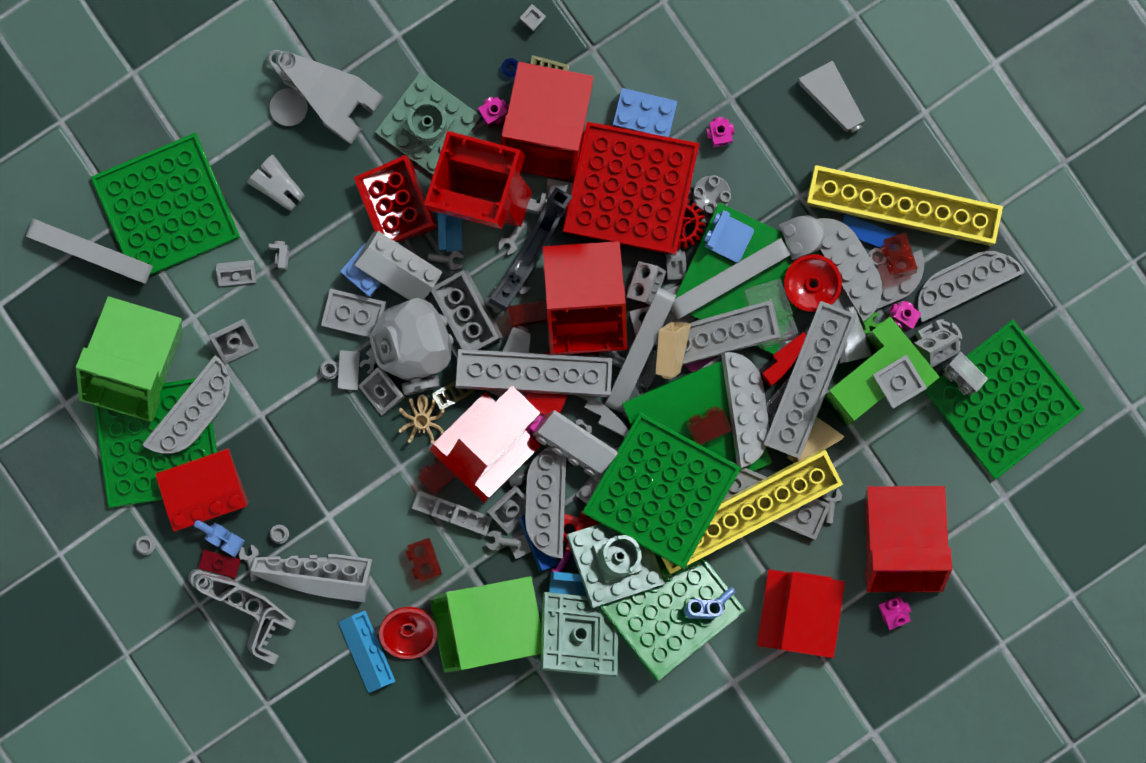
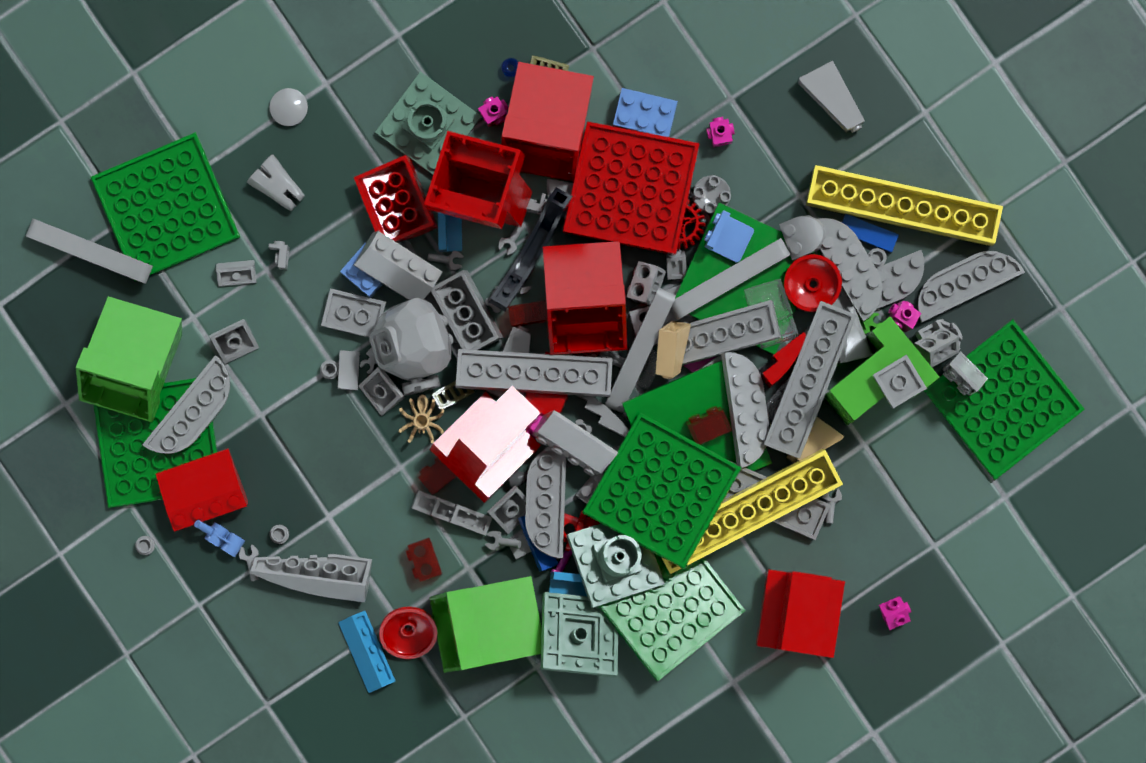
(219, 563): dark red plate -> none
(221, 589): light grey piece -> none
(327, 90): light grey piece -> none
(532, 17): light grey tile -> none
(703, 606): medium blue beam -> none
(903, 255): clear red brick -> none
(906, 539): red piece -> none

